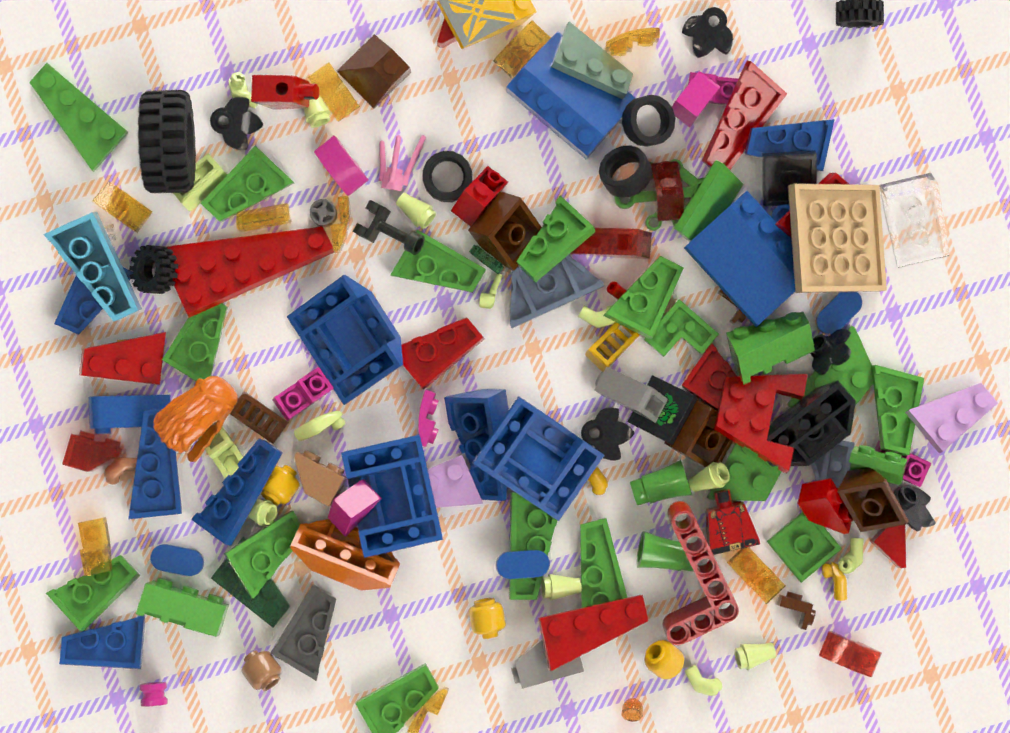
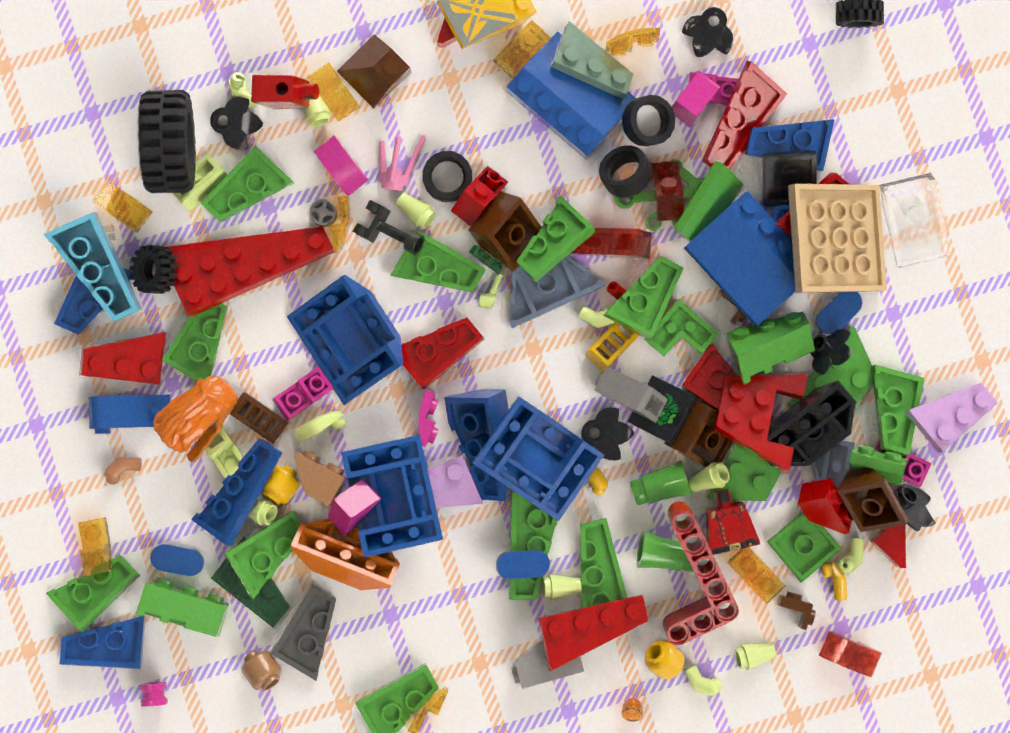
(80, 118): bright green wing -> none
(90, 454): clear red slope -> none
(156, 475): blue wing -> none
(263, 217): clear yellow slope -> none
(487, 617): yellow head -> none

